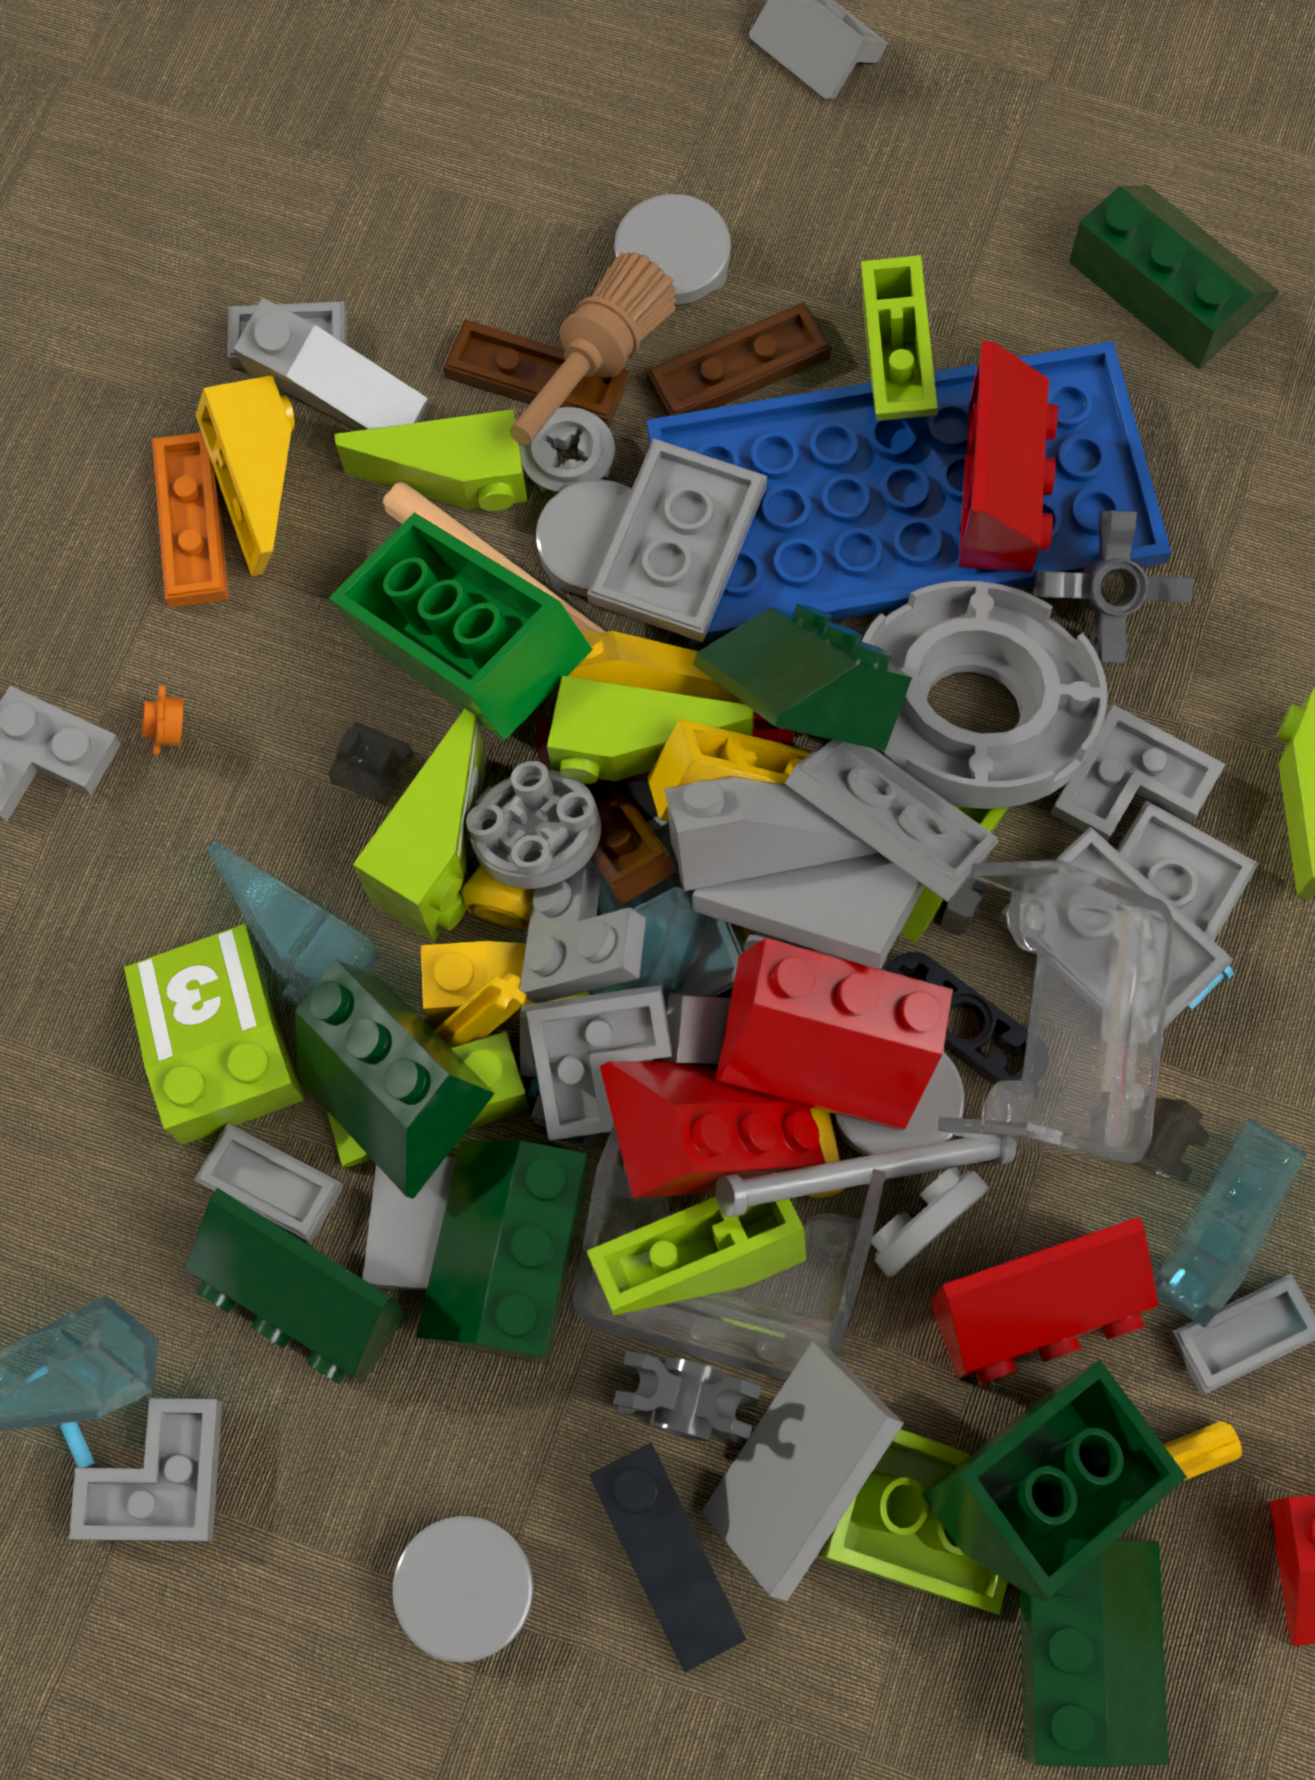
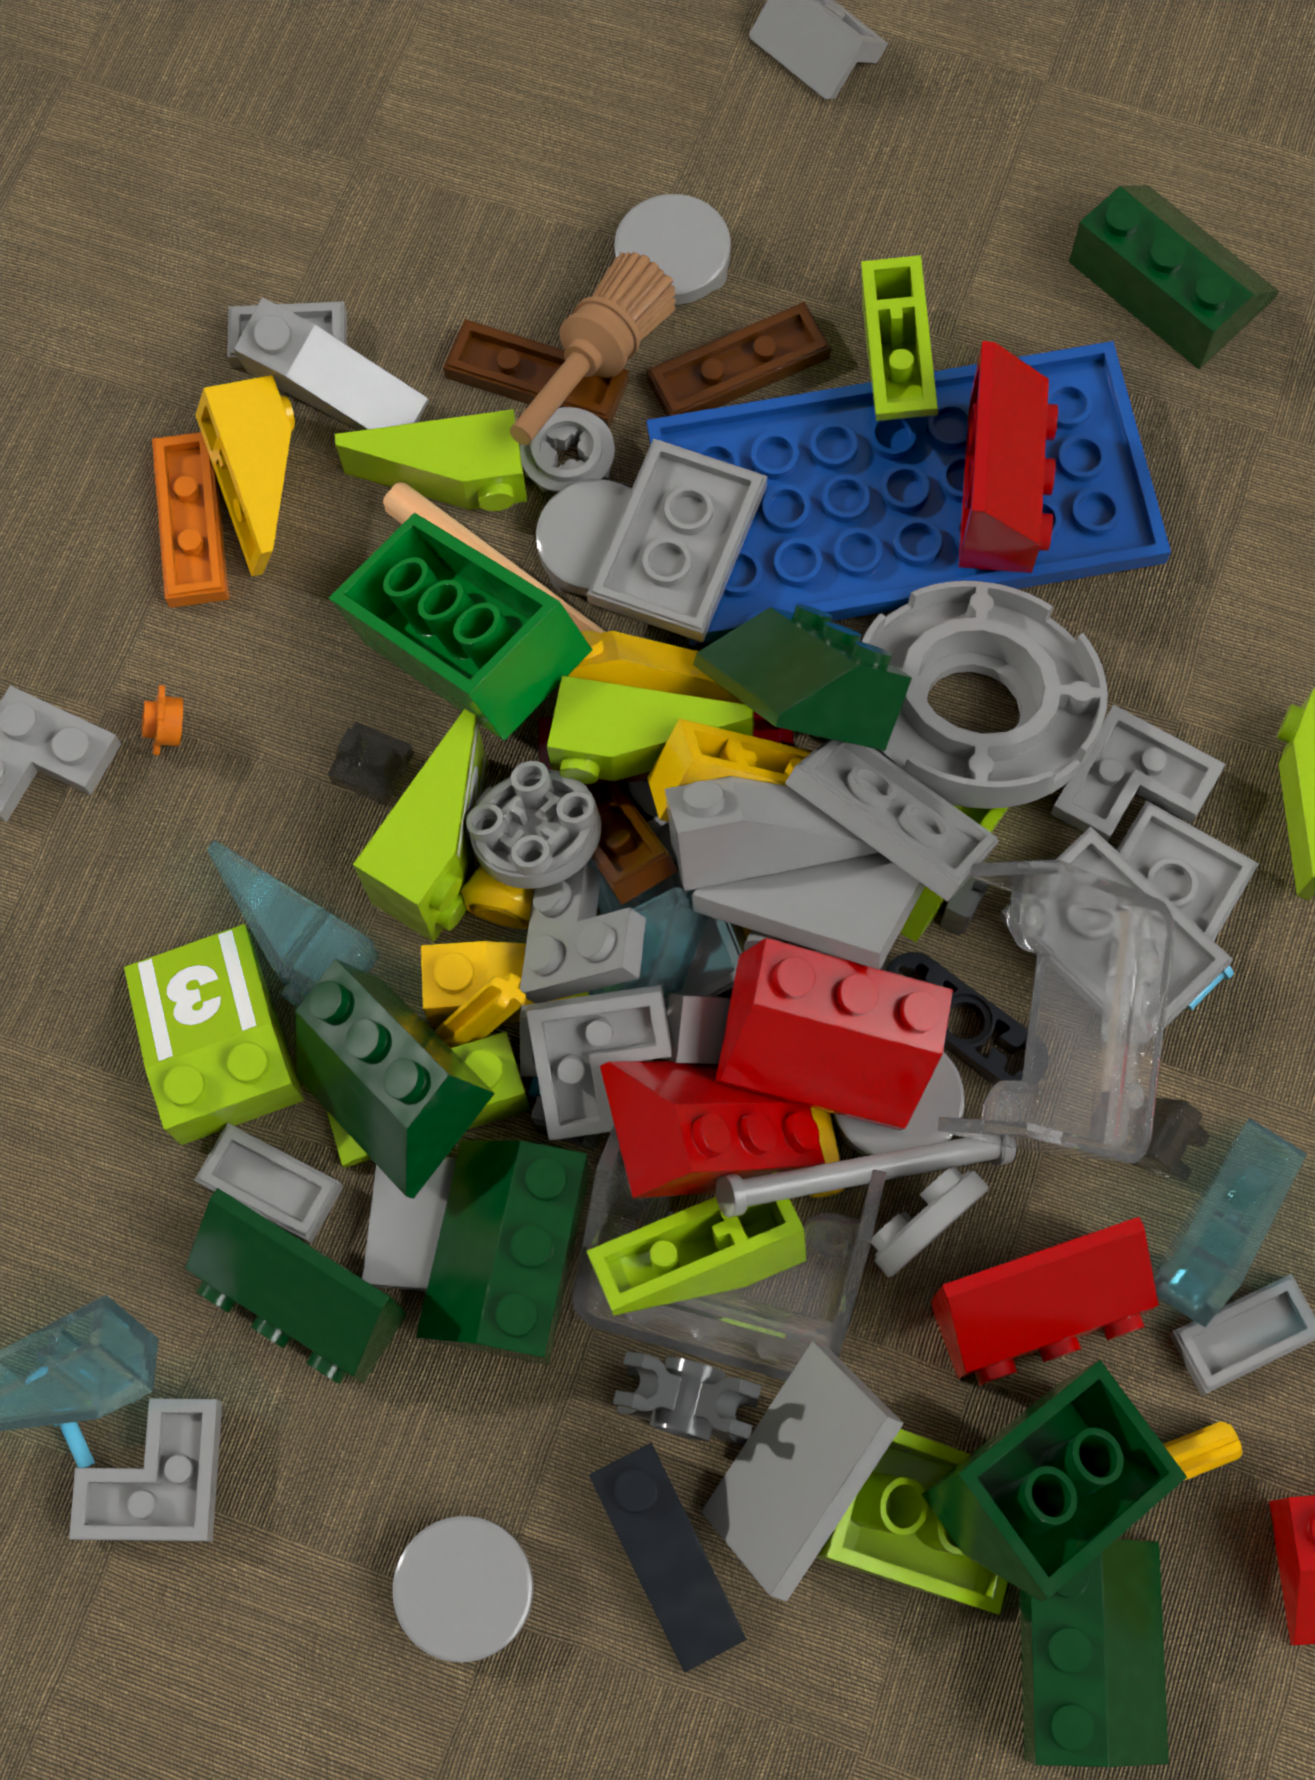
(1116, 536): dark grey pin -> none

